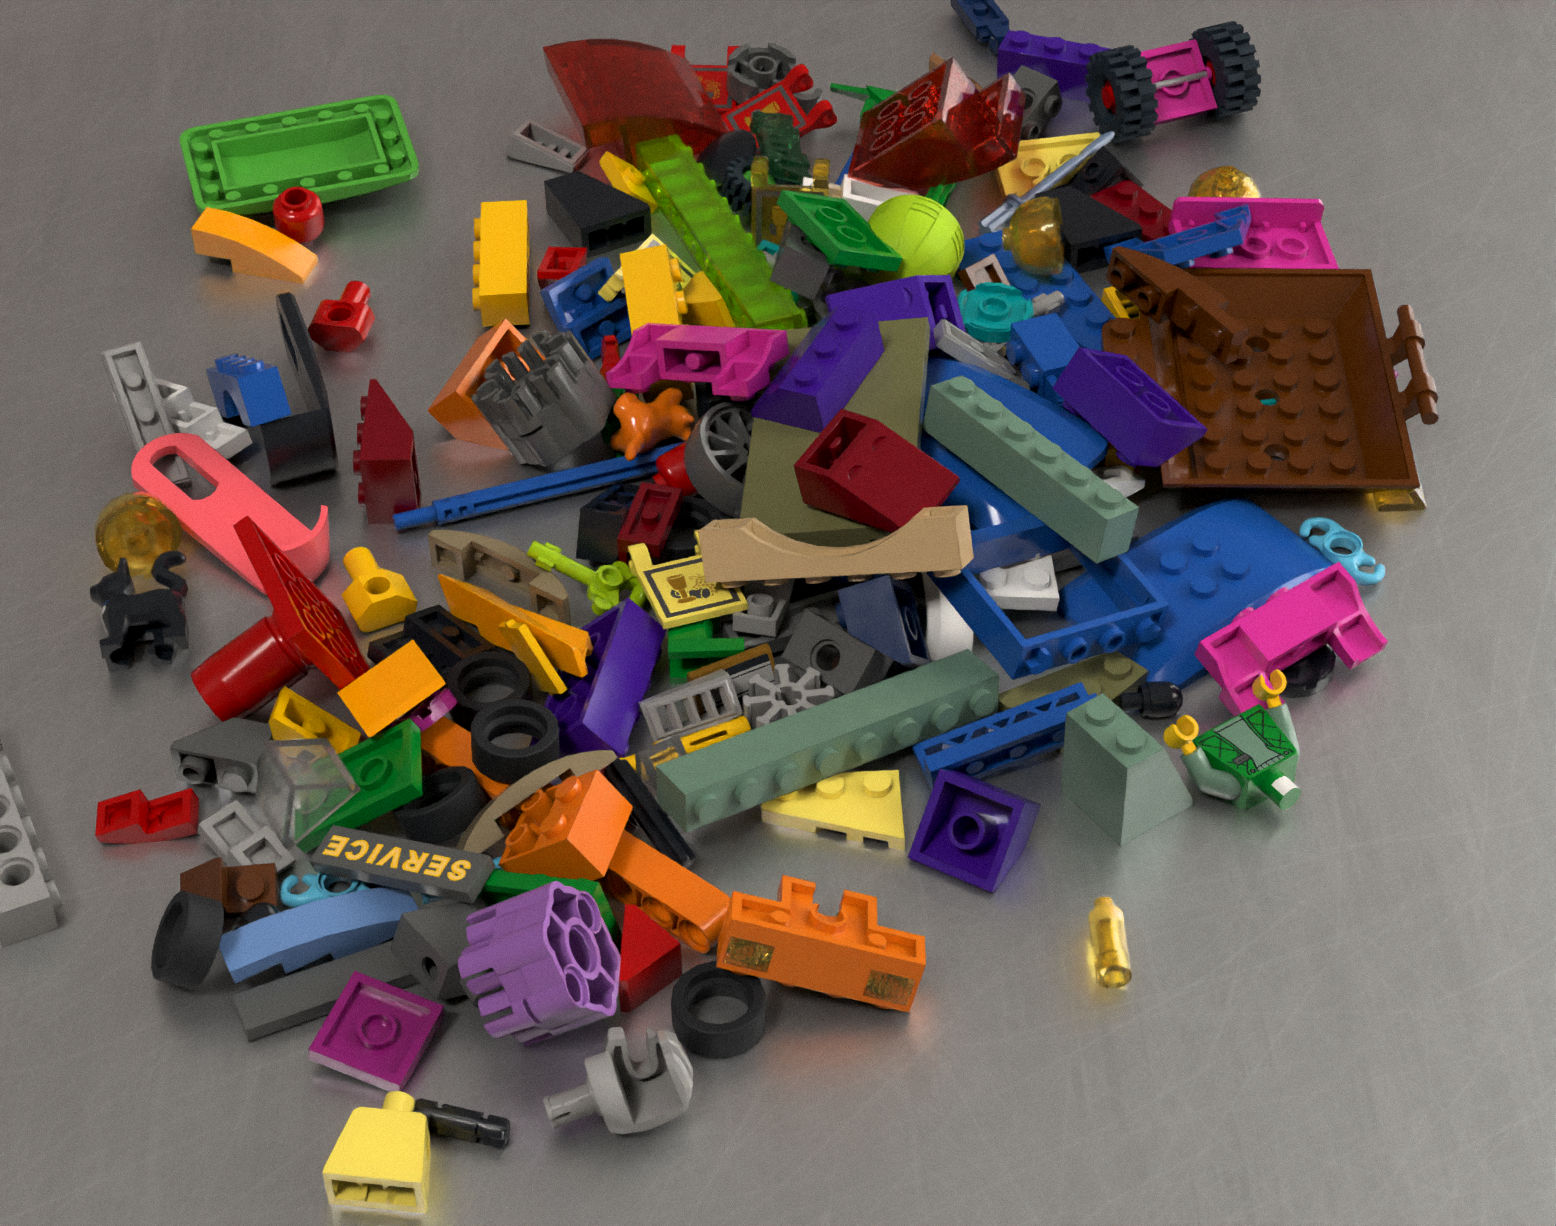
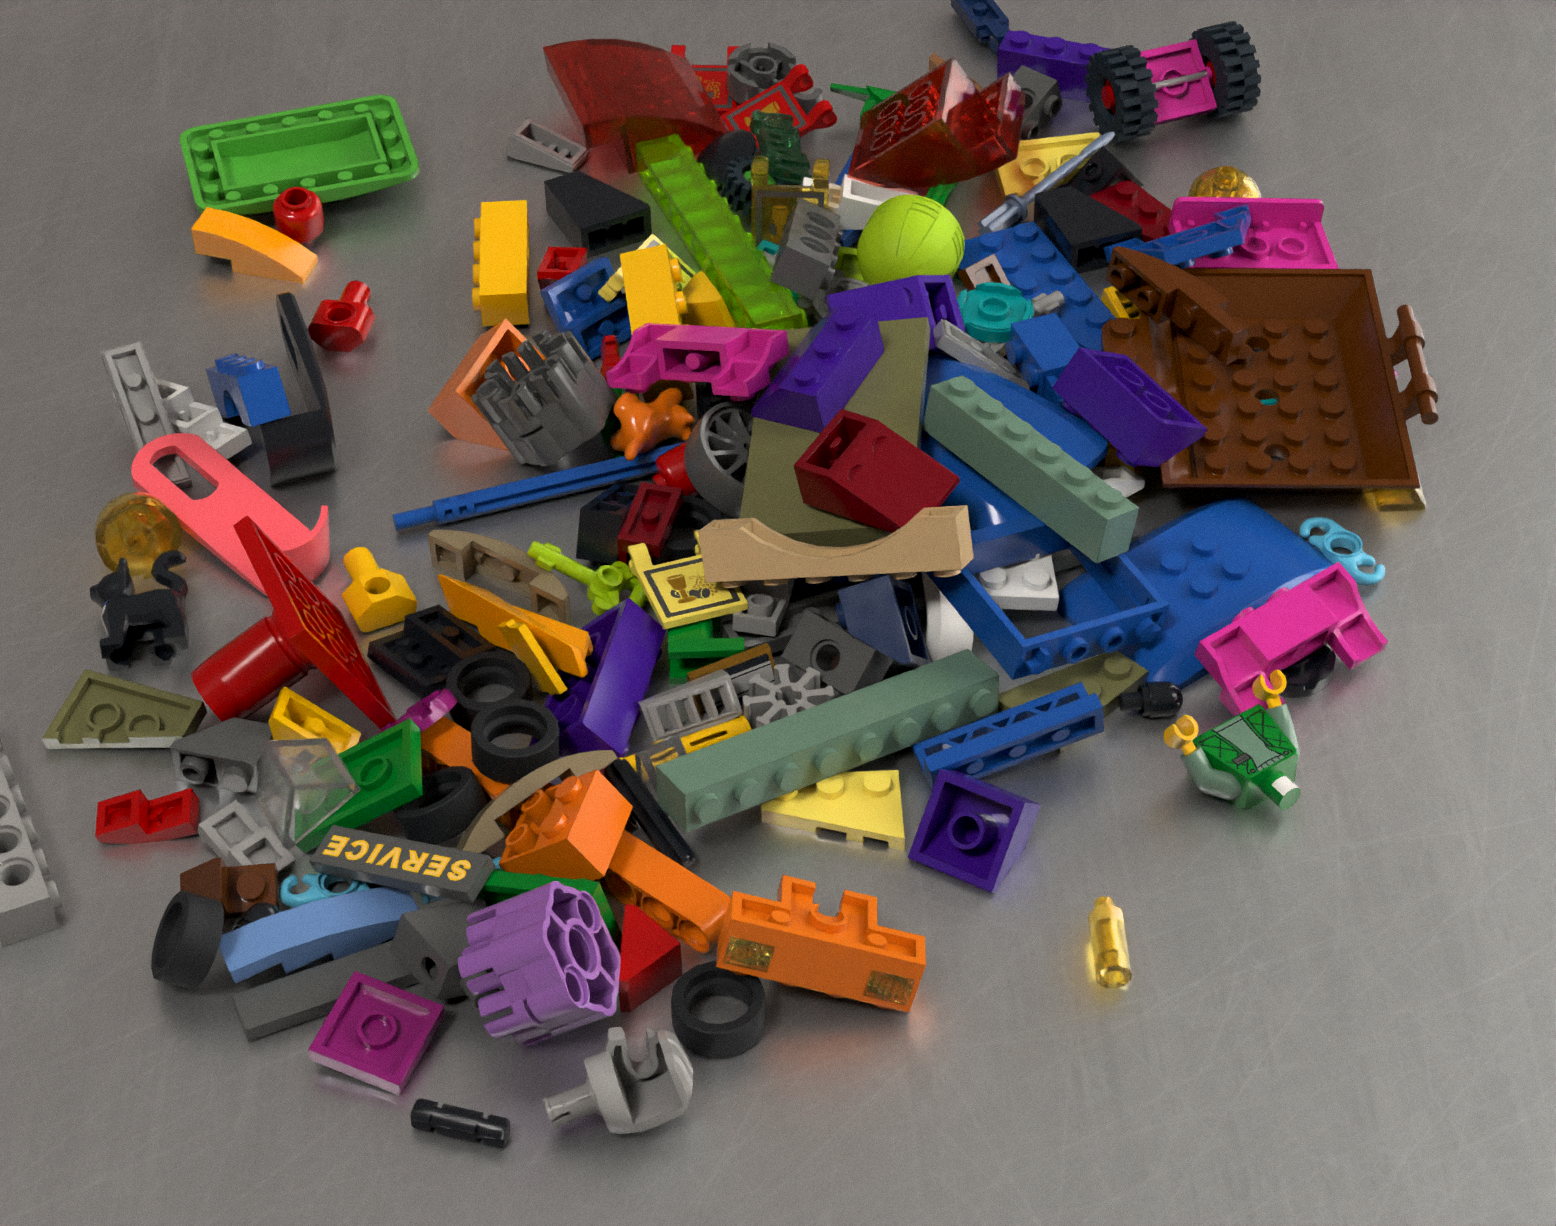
(121, 714): none -> olive wing
(382, 1158): light yellow torso -> none
(385, 459): dark red slope -> none
(391, 688): light orange slope -> none
(627, 179): yellow plate -> none
(838, 231): green plate -> none
(1036, 237): clear yellow cylinder -> none
(1118, 772): sand green slope -> none

